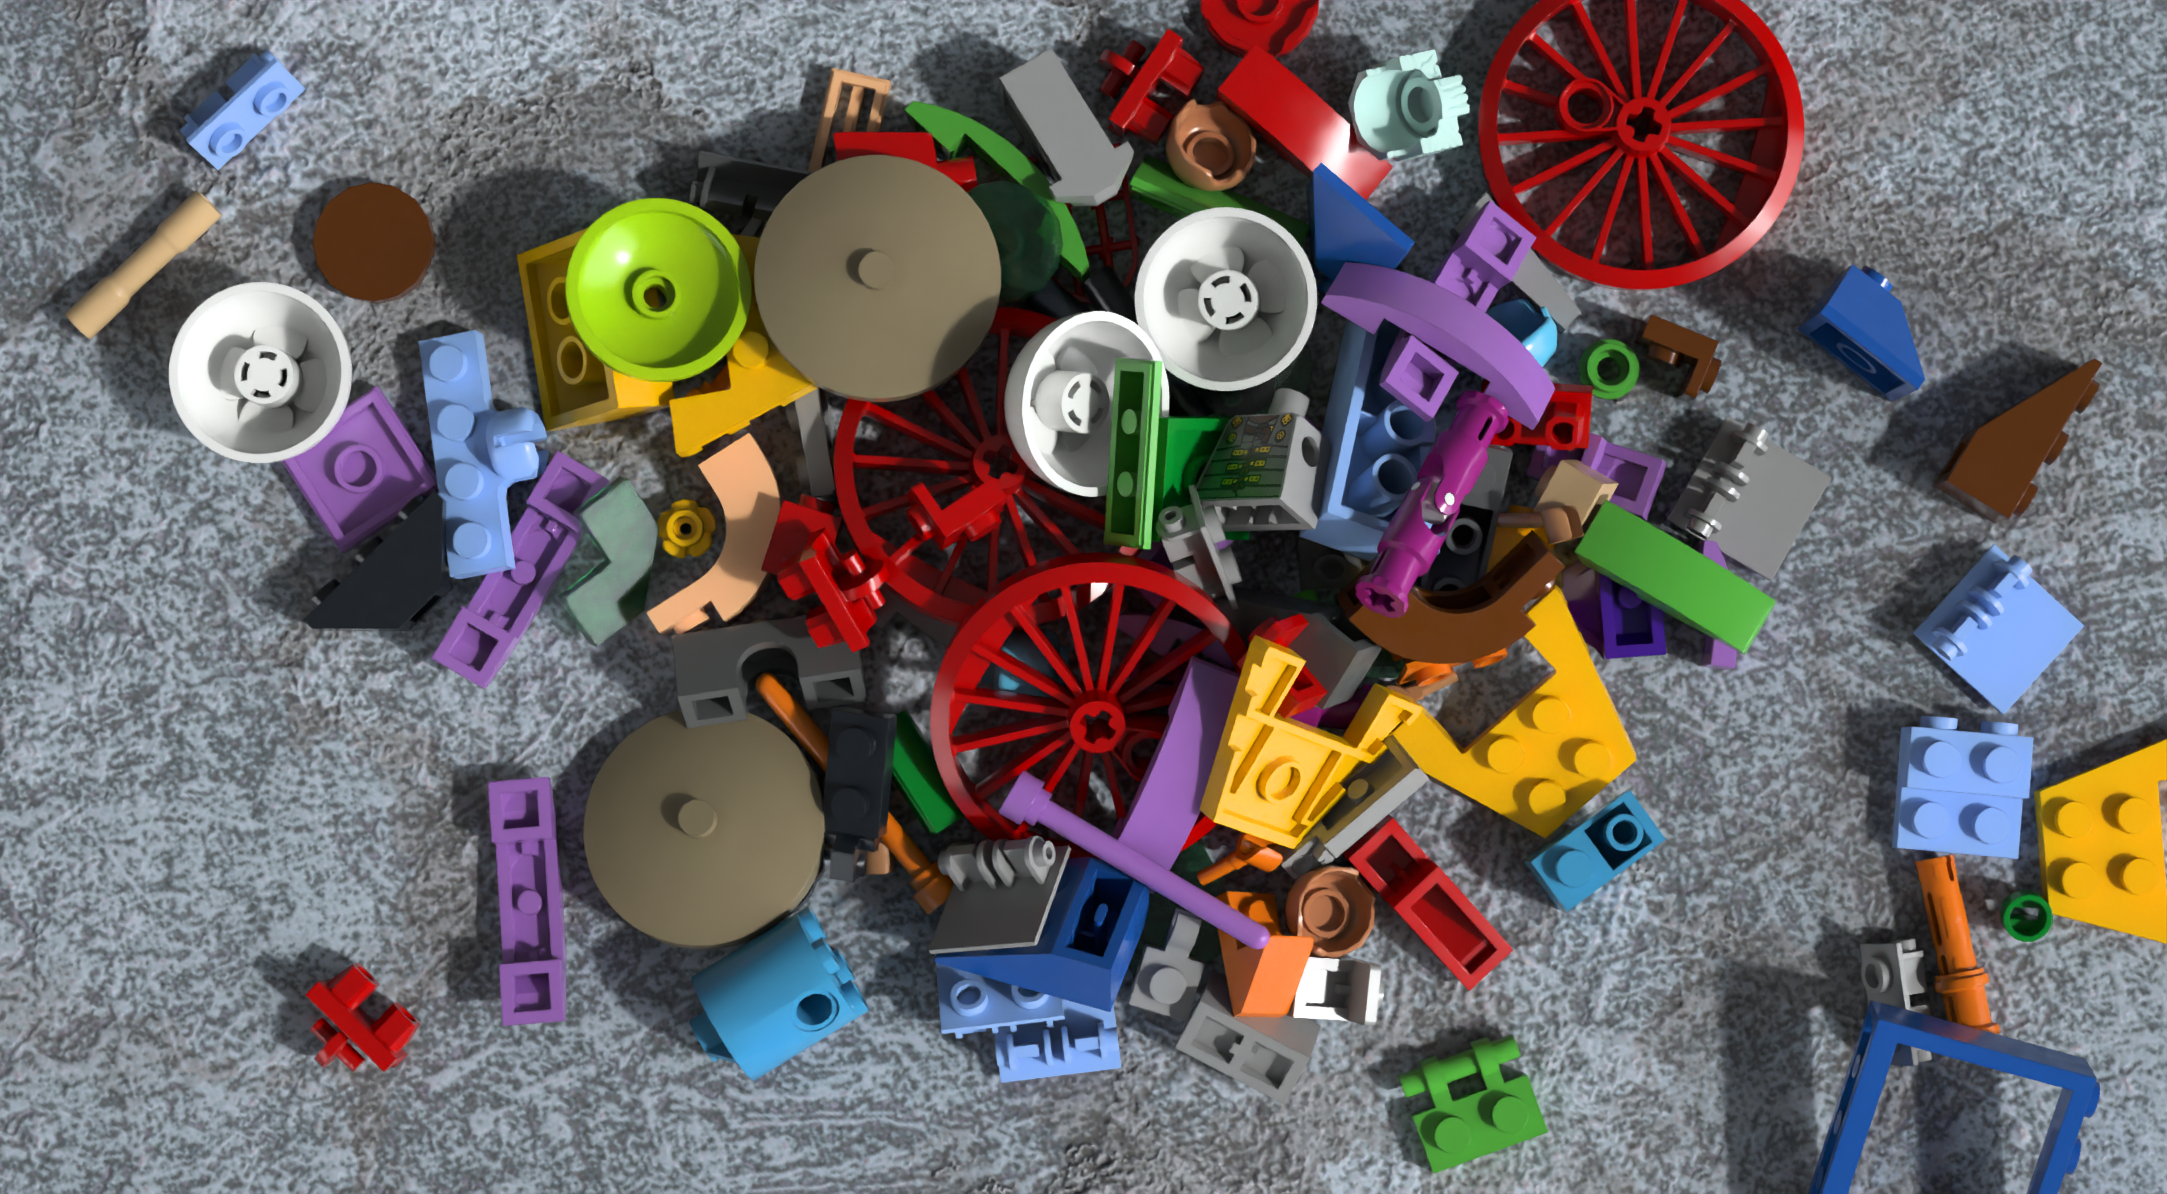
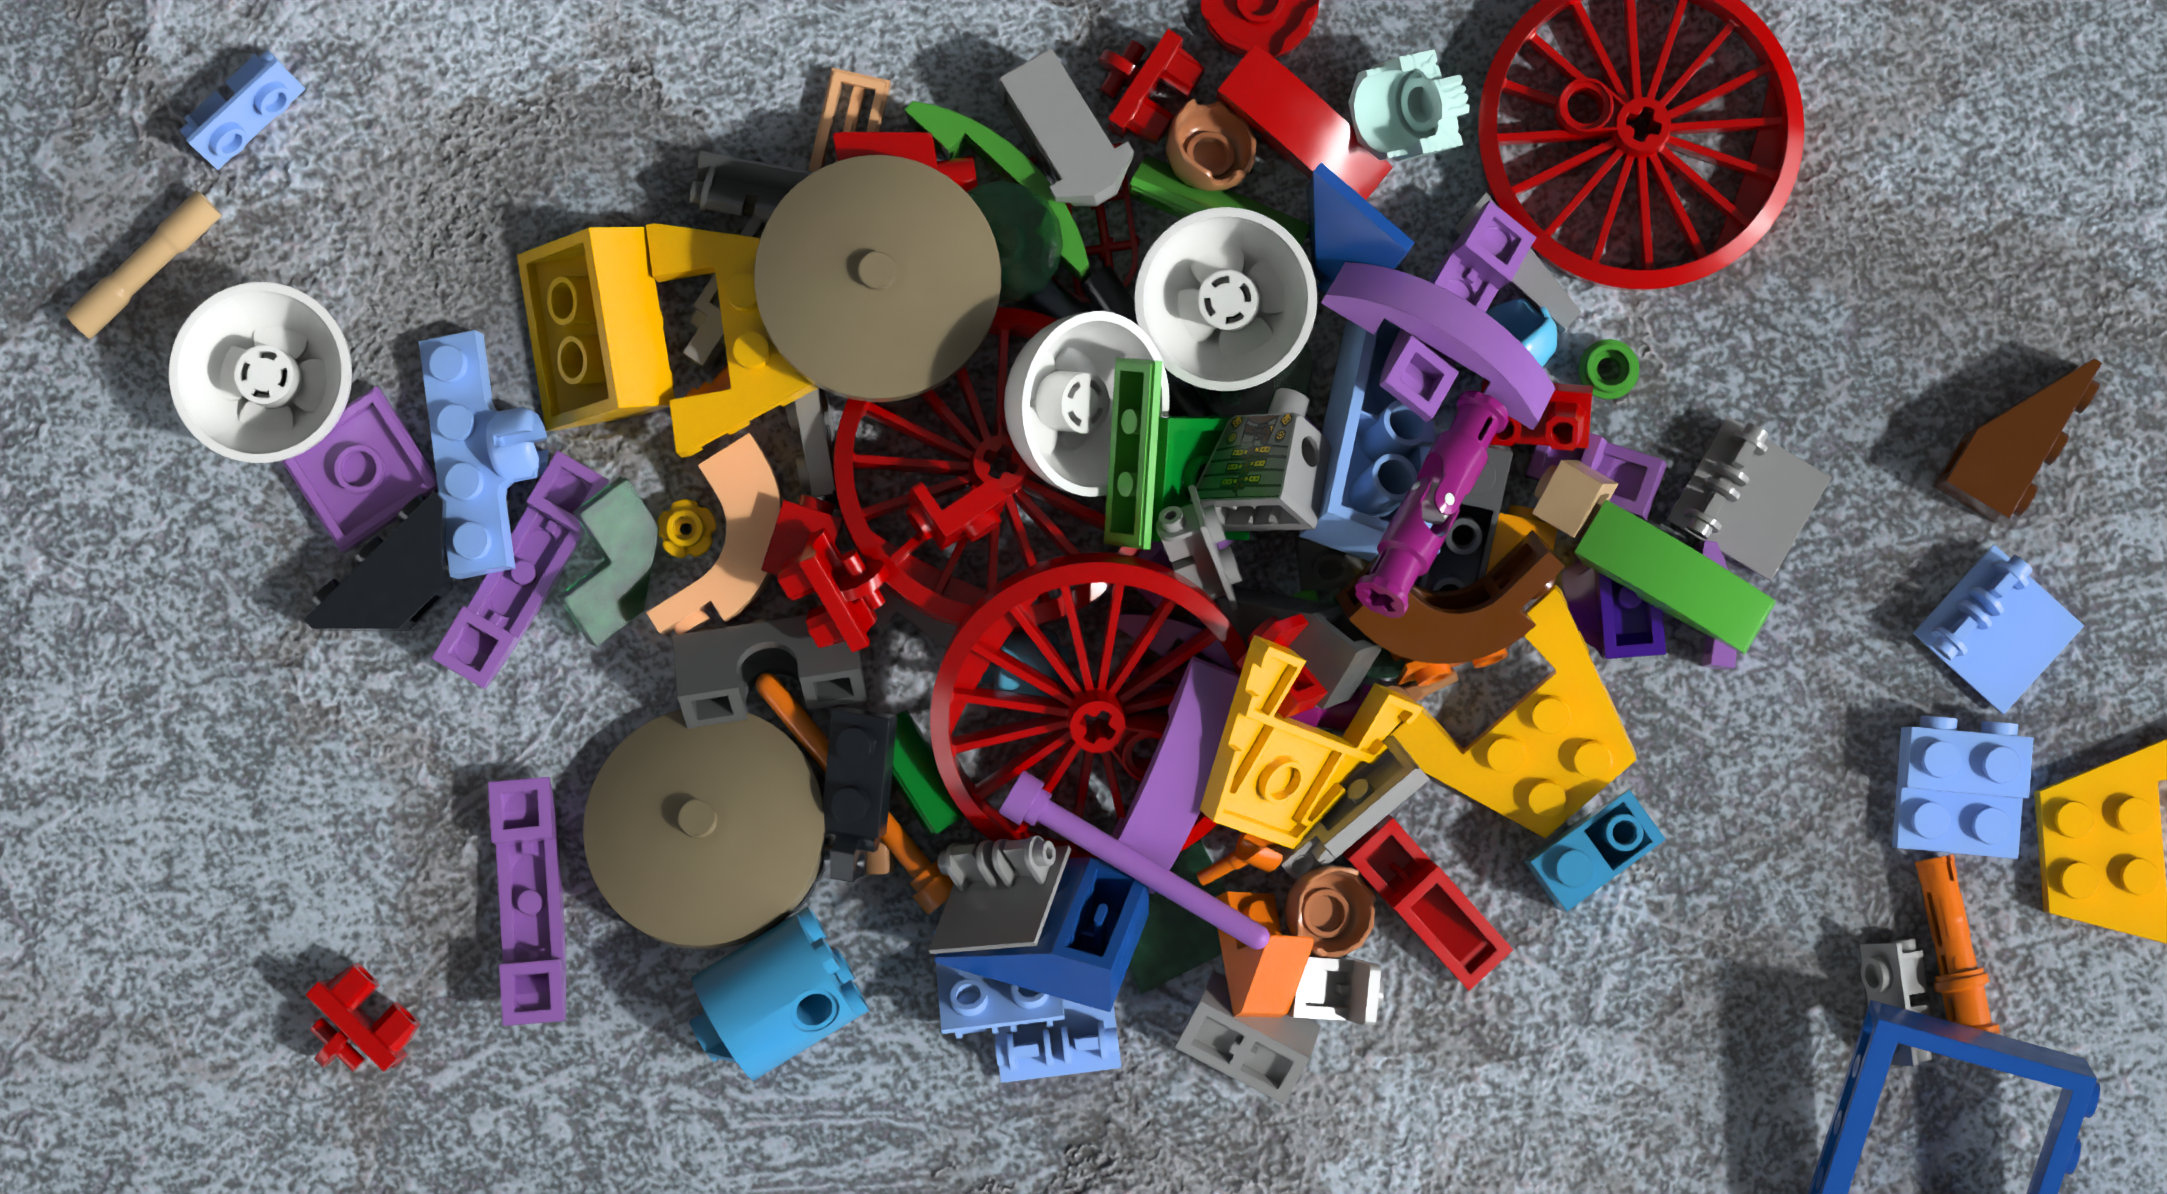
(374, 243): reddish brown tile -> none
(665, 249): lime dish -> none
(1168, 975): light grey plate -> none
(1480, 1120): bright green plate -> none
(1559, 523): medium nougat hand -> none
(1673, 344): reddish brown bracket -> none
(1866, 332): blue slope -> none
(2026, 926): green hinge -> none

